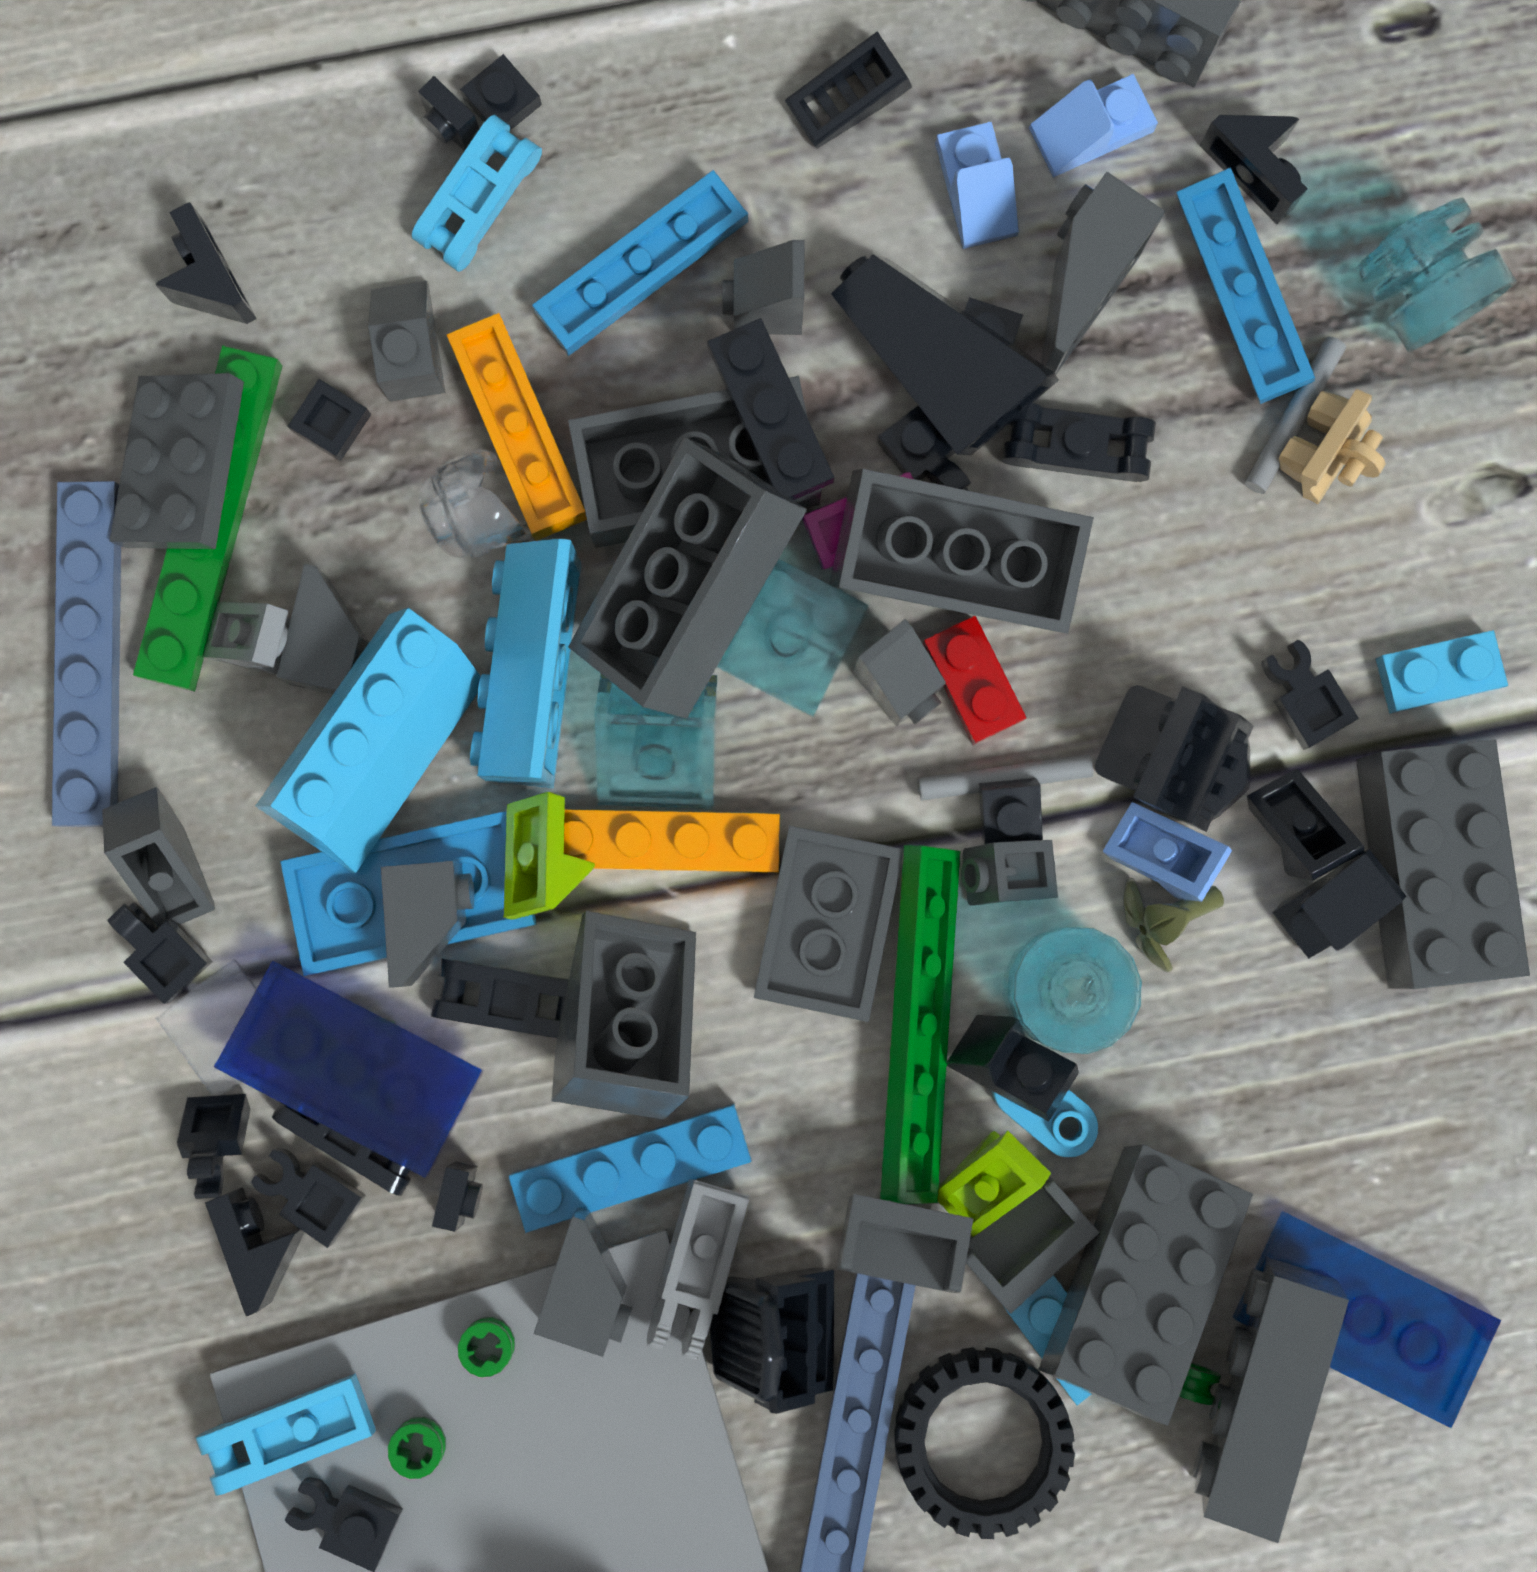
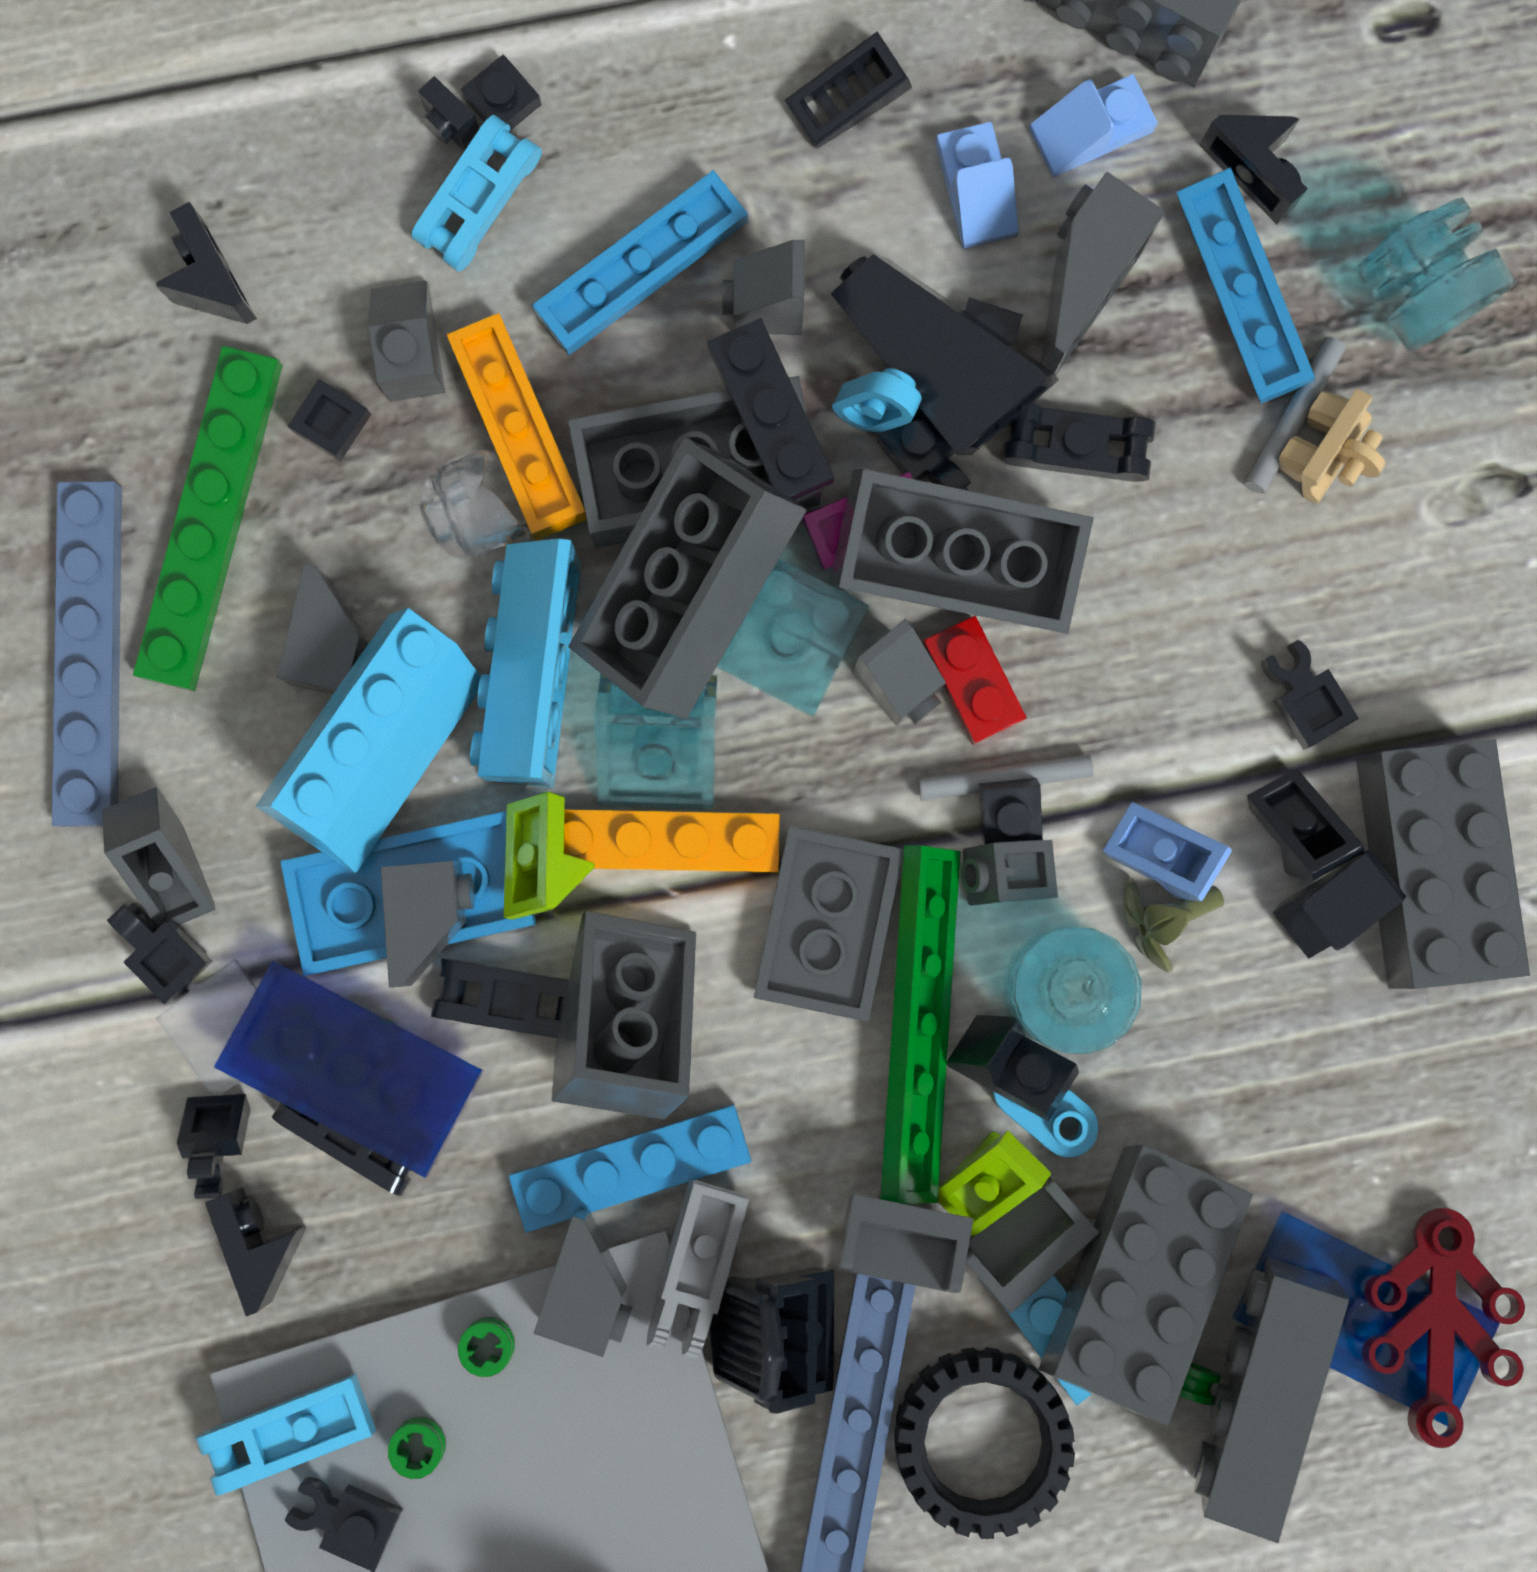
(177, 461): dark grey plate -> none
(248, 635): light grey slope -> none
(317, 1201): black plate -> none
(457, 1197): black plate -> none
(878, 401): none -> medium azure plate
(1178, 754): black piece -> none
(1441, 671): medium azure plate -> none
(1442, 1317): none -> dark red plant

